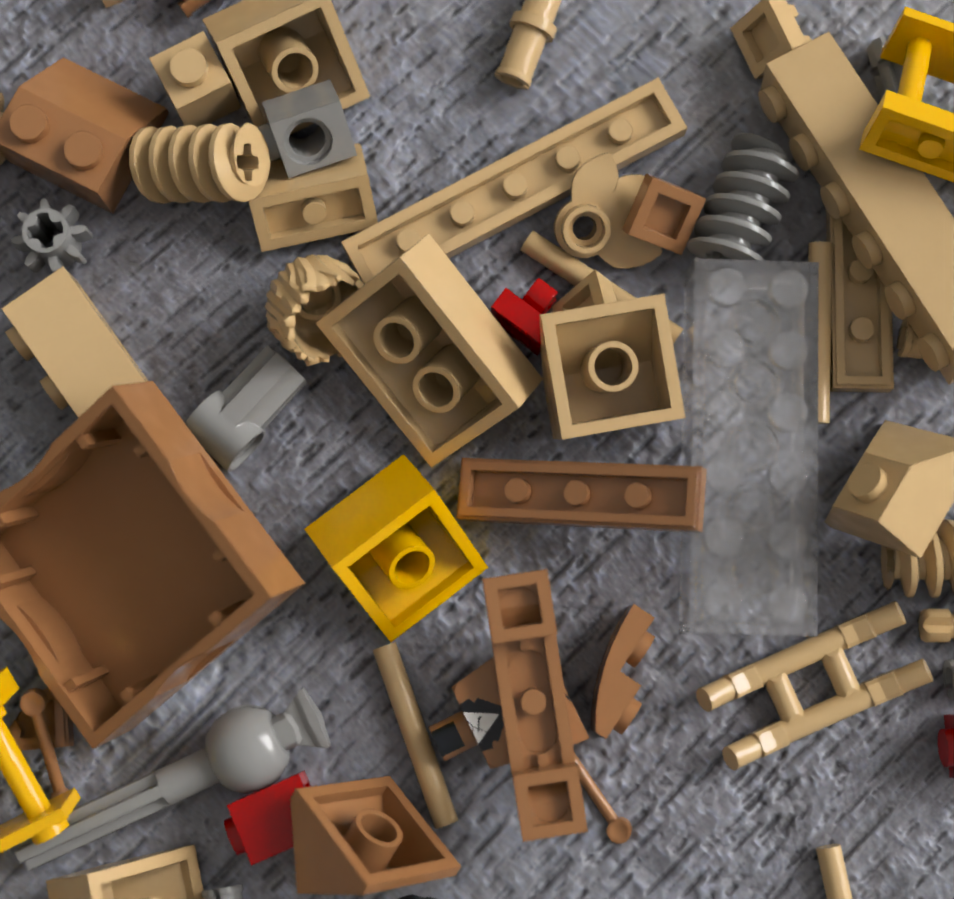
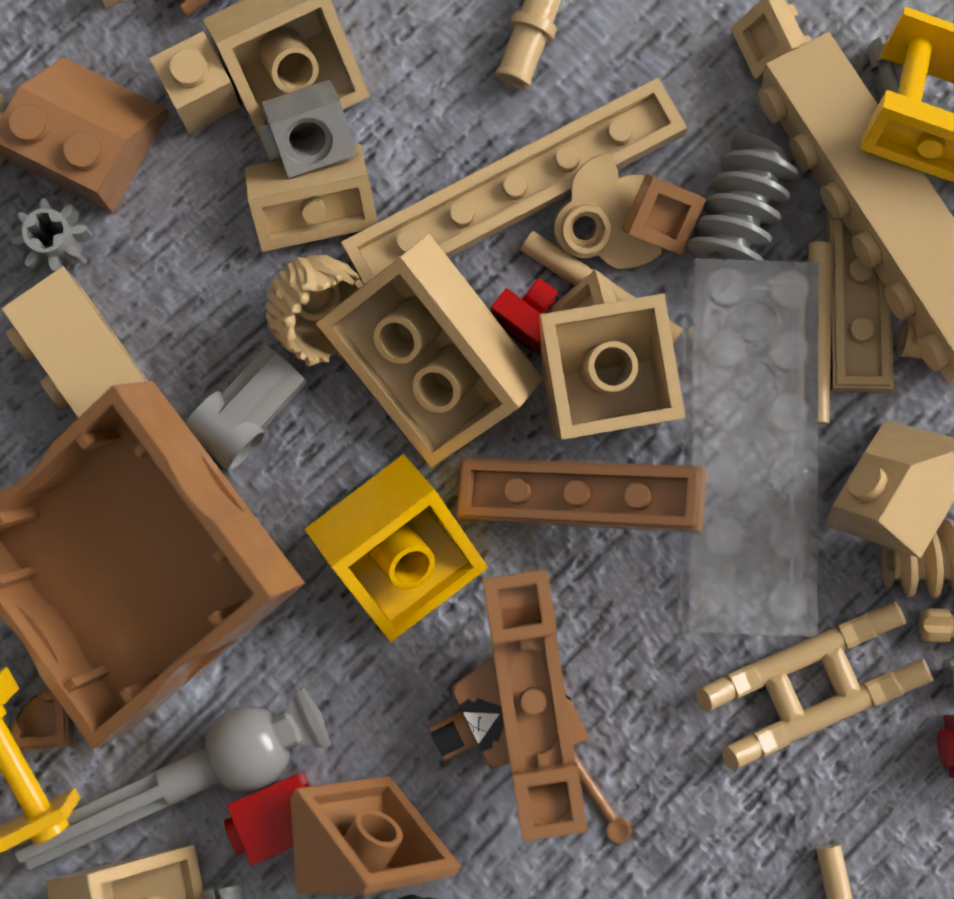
(33, 704): medium nougat hinge -> none
(199, 163): tan piece -> none
(415, 735): tan bar -> none
(614, 691): medium nougat slope -> none

